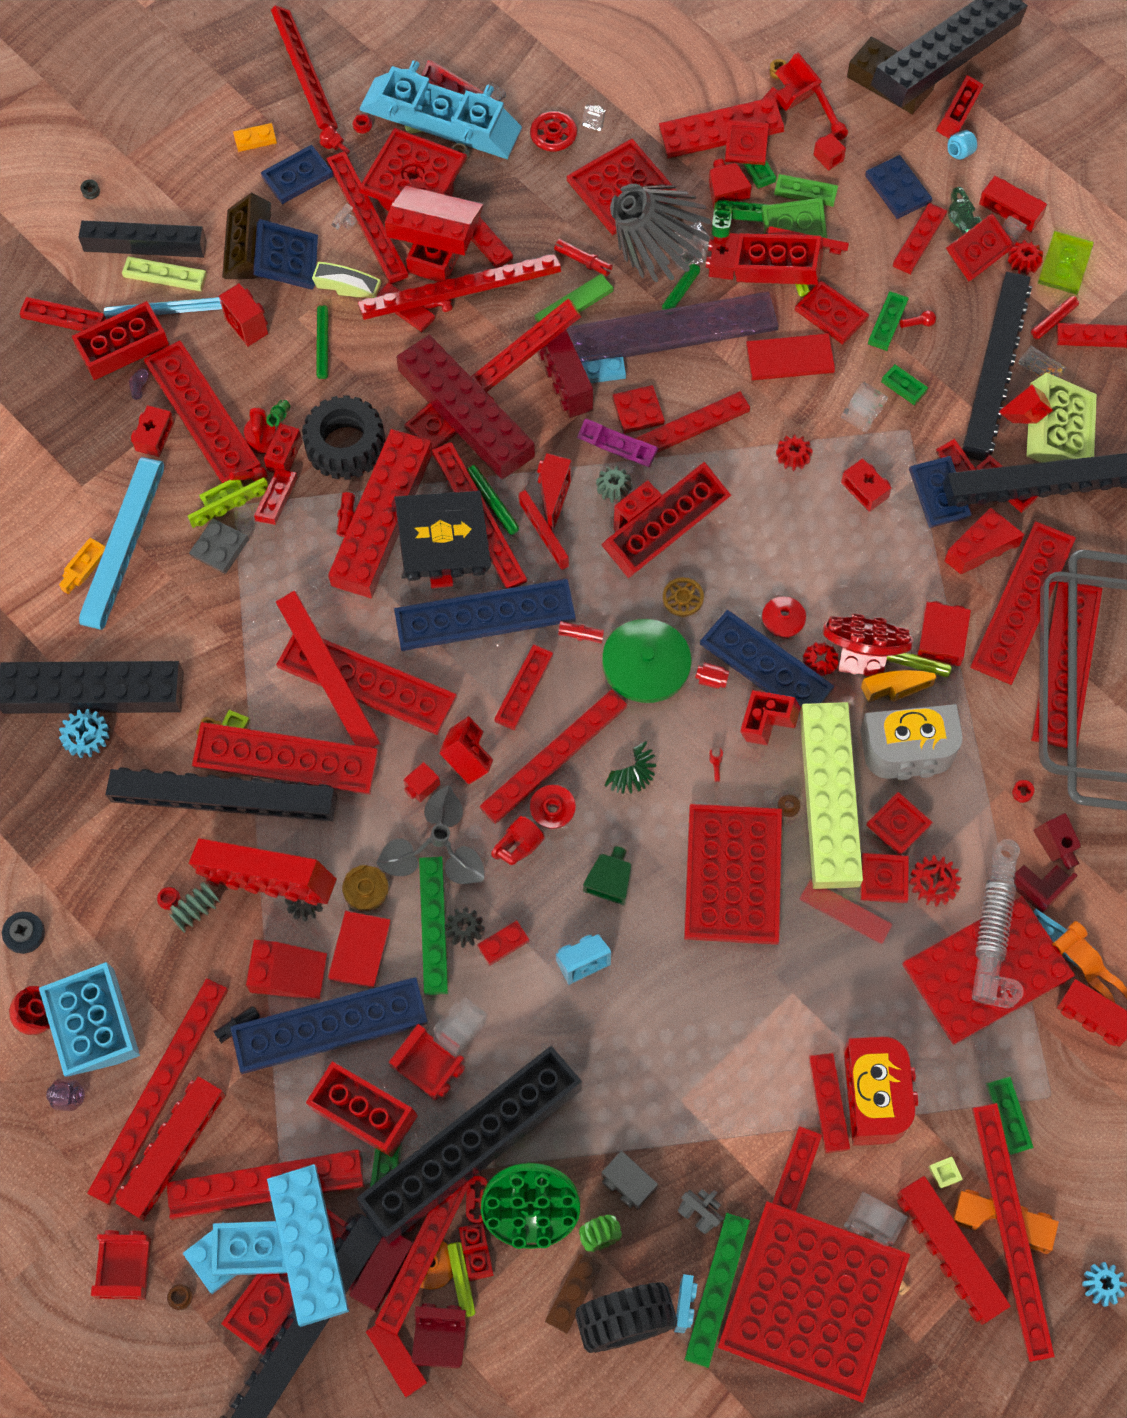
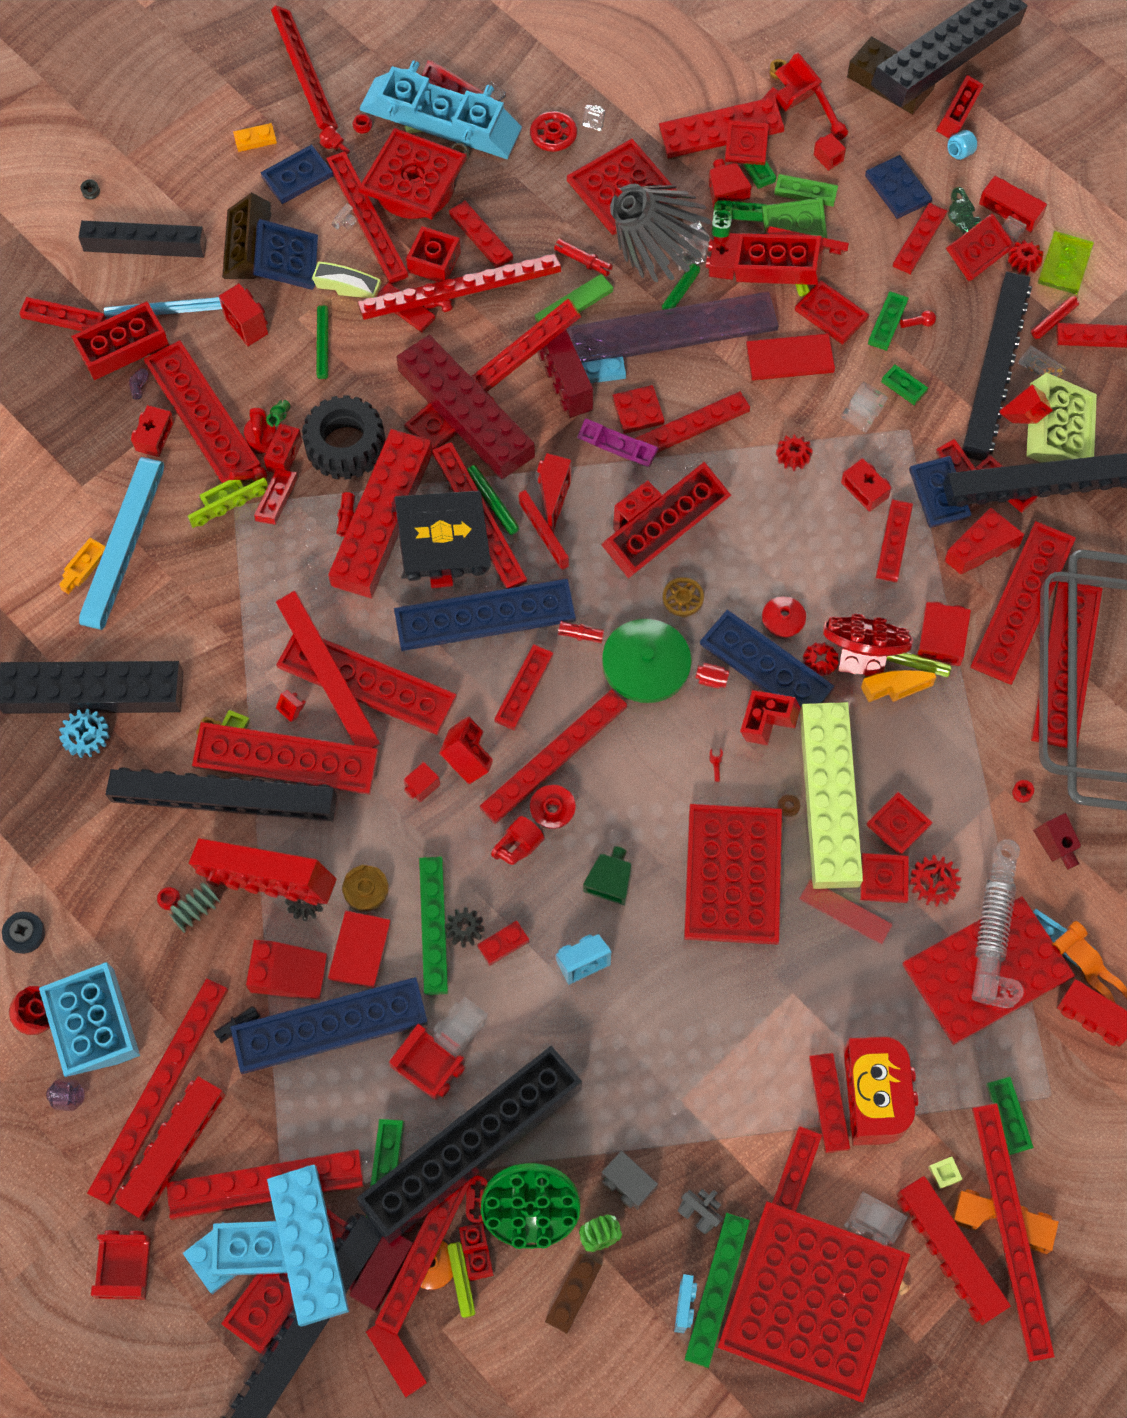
(164, 273): yellowish green tile -> none
(179, 1297): reddish brown plate -> none
(219, 546): dark grey plate -> none
(289, 705): none -> red tile
(362, 1109): red brick -> none
(433, 220): red slope -> none
(439, 1336): dark red bracket -> none
(445, 811): dark grey plant -> none
(610, 477): sand green gear -> none
(625, 1317): black tyre -> none
(633, 774): dark green hair -> none
(894, 540): none -> red tile
(911, 741): light grey brick -> none
(1043, 892): dark red panel -> none
(1095, 1284): medium azure gear -> none

